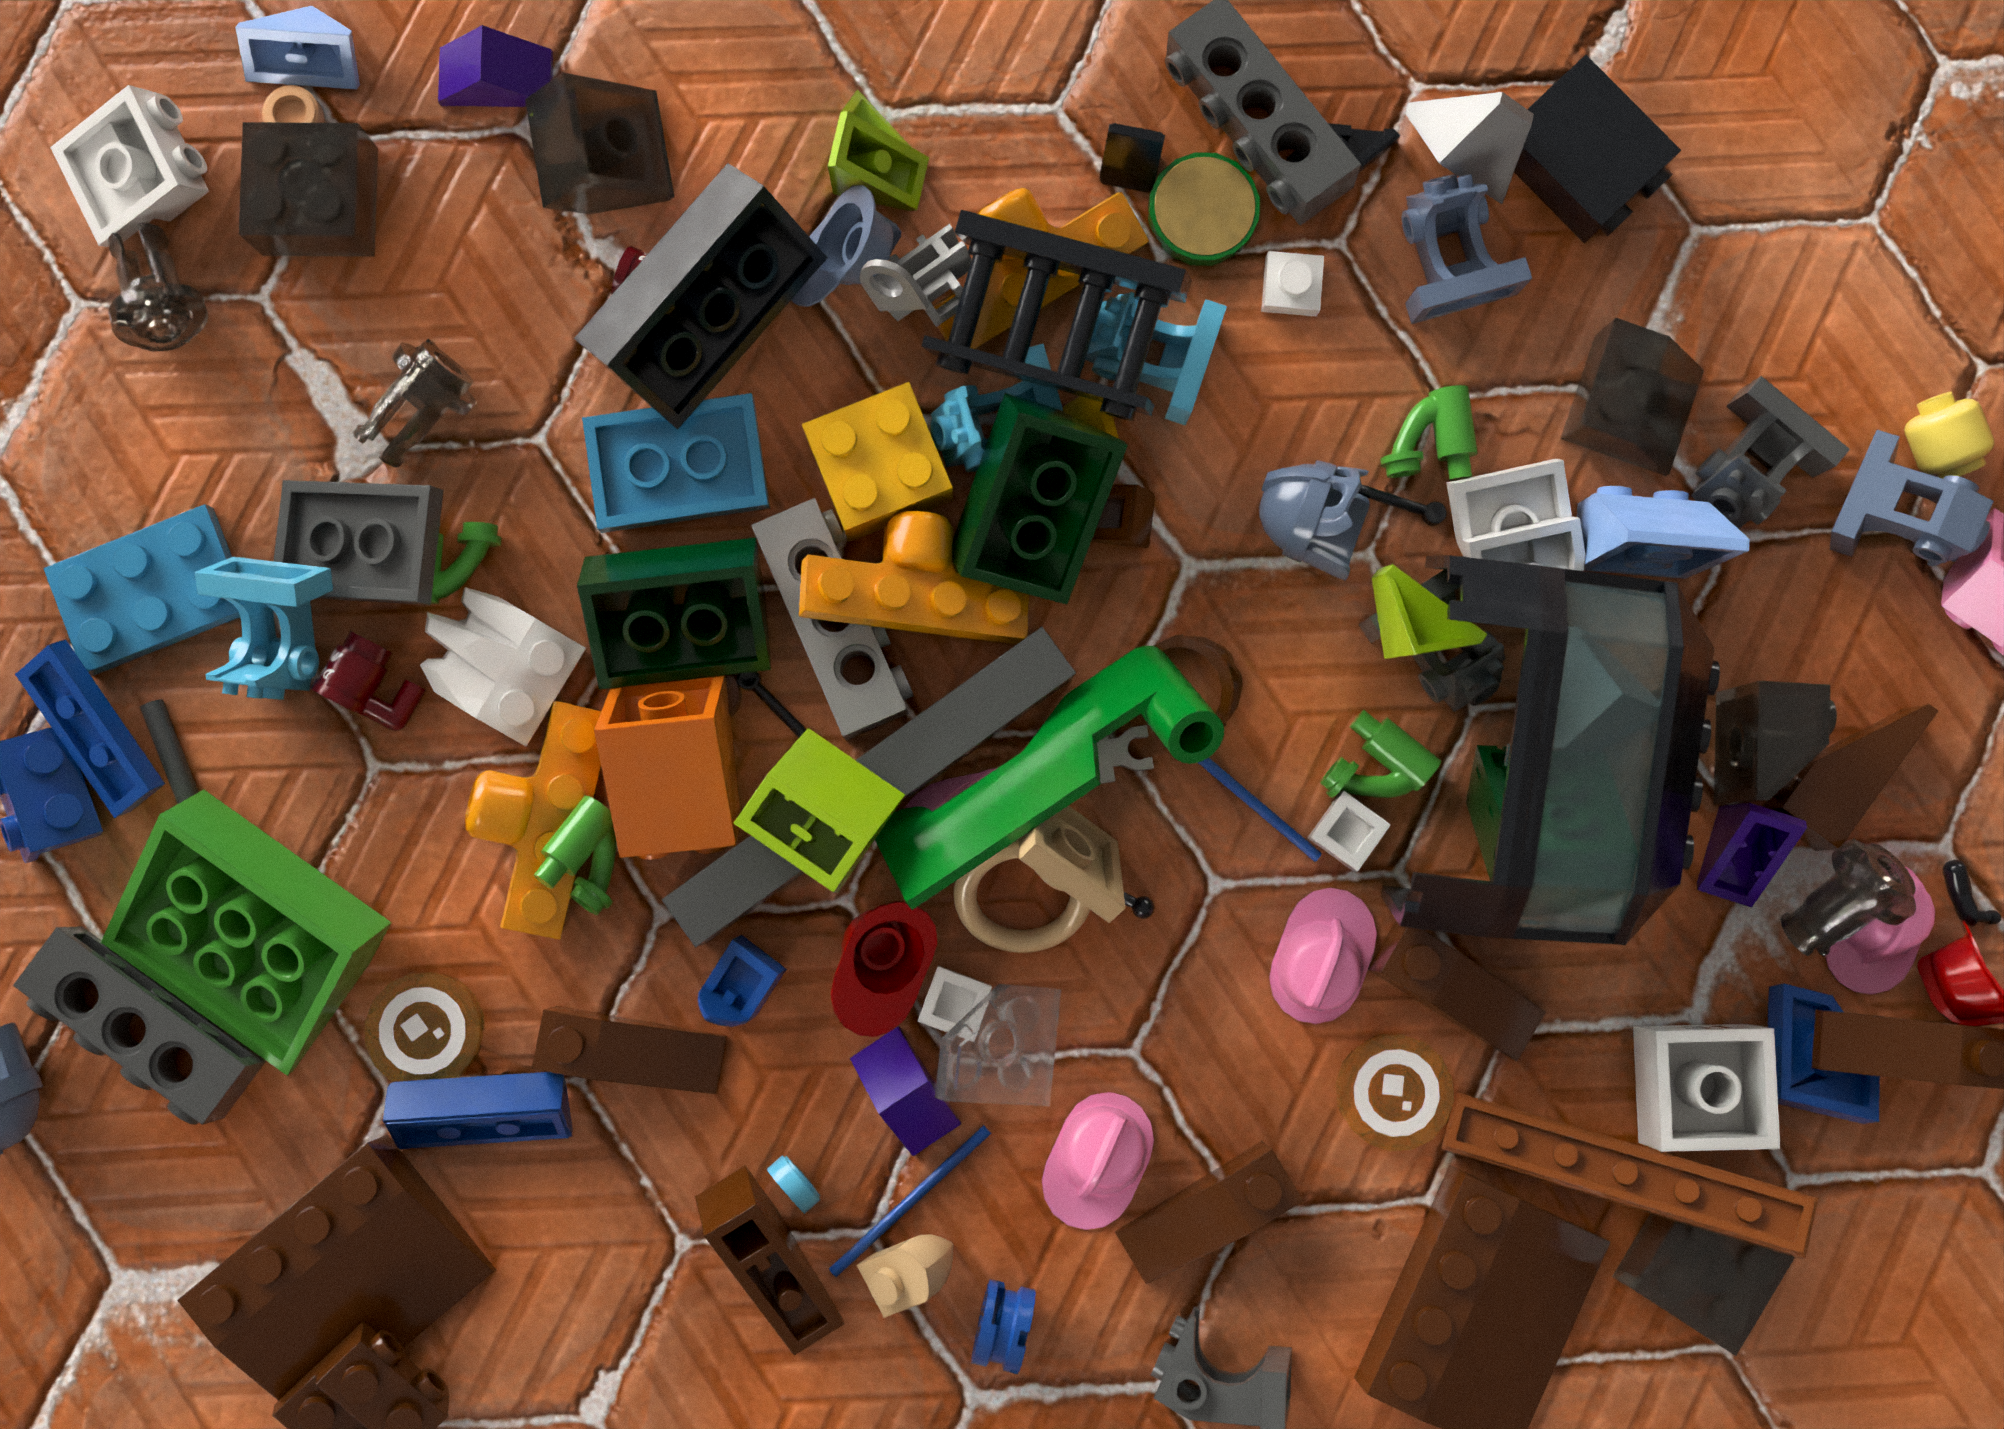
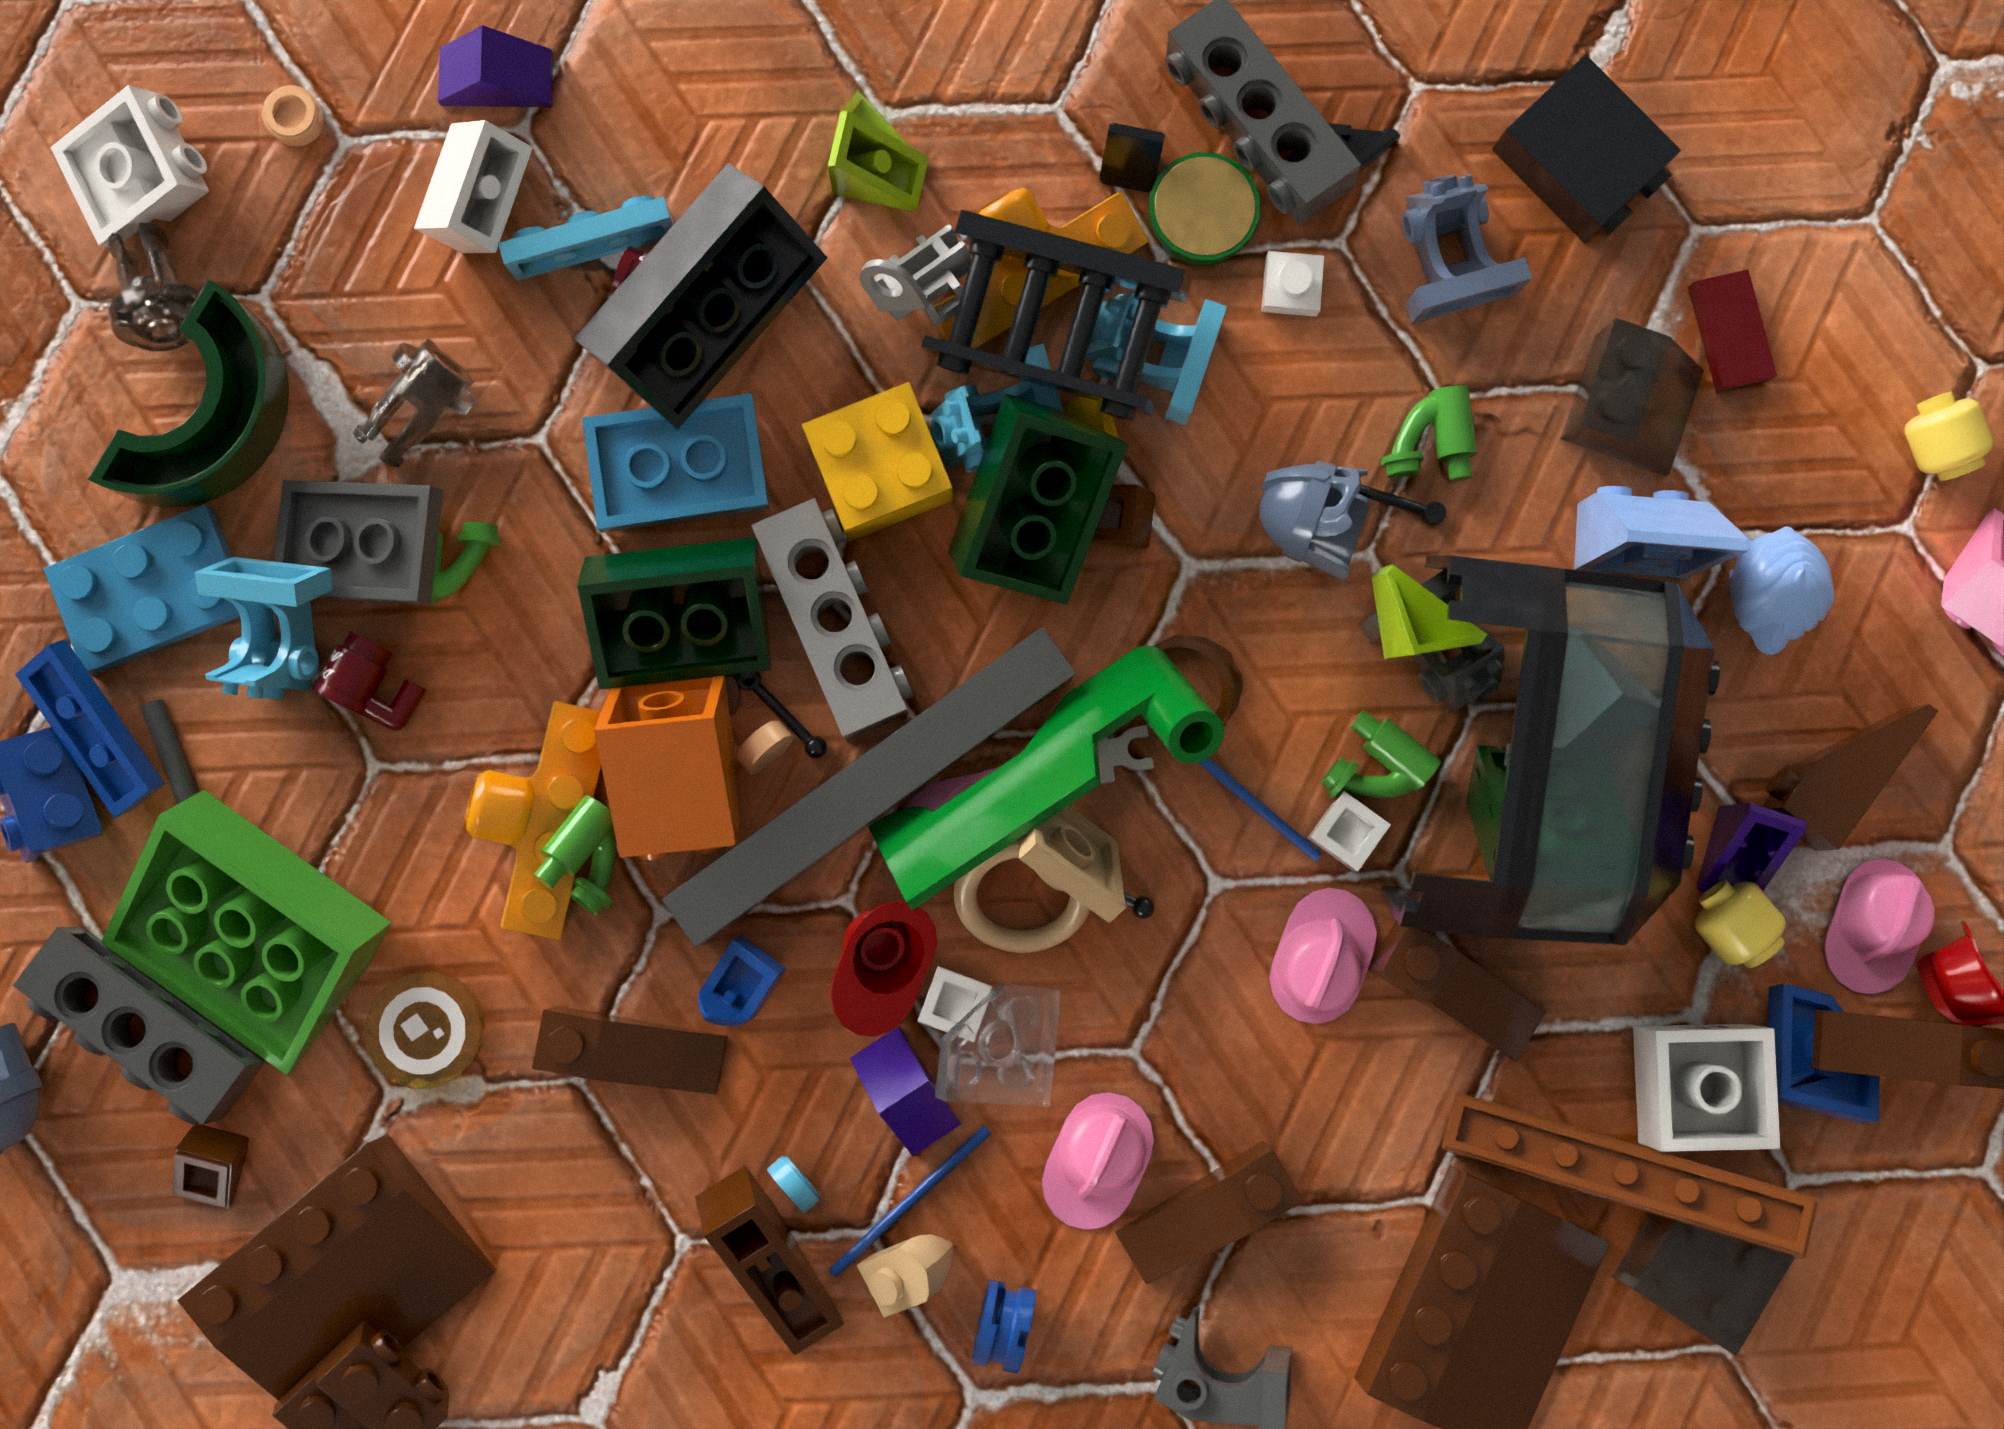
(209, 1165): none -> reddish brown slope
(228, 431): none -> dark green brick
(298, 49): light blue slope -> none
(308, 189): clear smoke brick -> none
(473, 187): none -> white brick
(478, 1110): blue slope -> none
(500, 664): white plate -> none
(586, 237): none -> medium azure plate
(598, 145): clear smoke slope -> none
(764, 747): none -> light nougat tile
(819, 810): lime slope -> none
(849, 239): sand blue piece -> none
(912, 587): light orange plate -> none
(1395, 1092): clear yellow tile -> none
(1475, 136): light grey slope -> none
(1518, 517): white plate -> none
(1732, 331): none -> dark red tile
(1740, 923): none -> light yellow head
(1767, 737): clear smoke slope -> none
(1777, 437): dark grey tile -> none
(1780, 589): none -> light blue hair
(1865, 887): clear smoke piece -> none
(1955, 526): sand blue tile -> none
(1960, 893): black piece -> none

